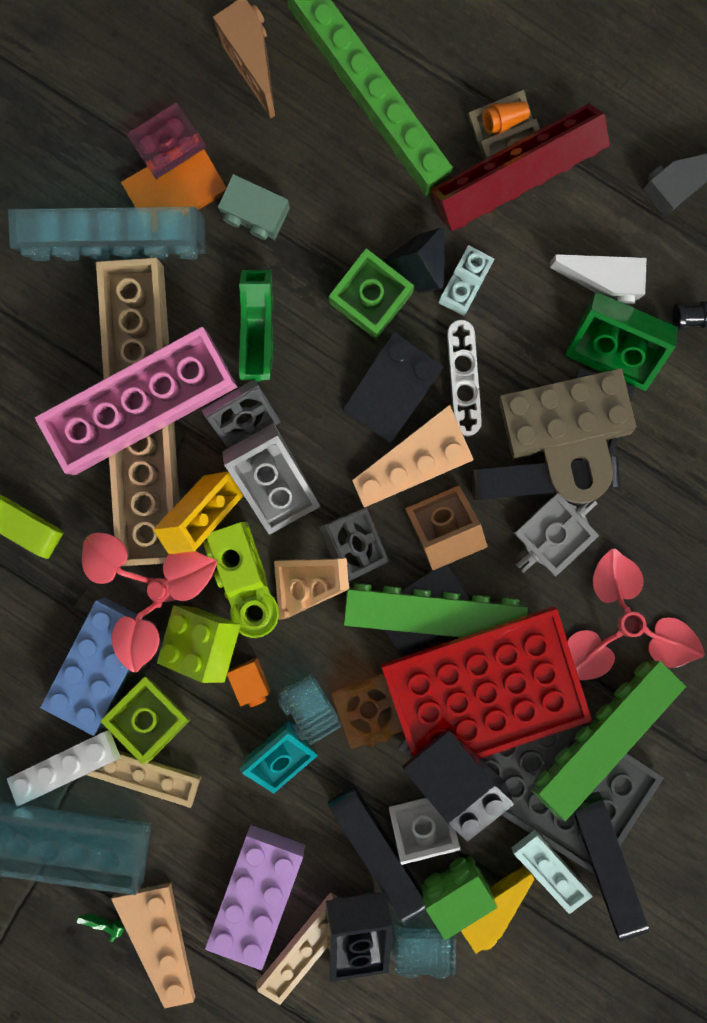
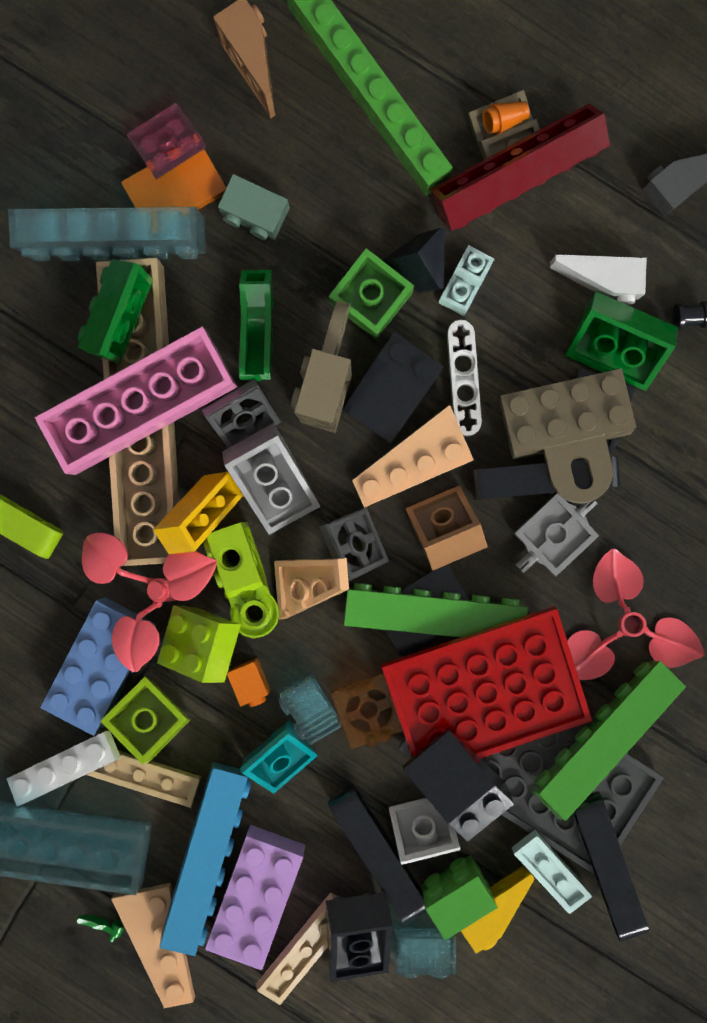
(115, 310): none -> green slope
(204, 859): none -> dark azure brick
(325, 378): none -> dark tan brick

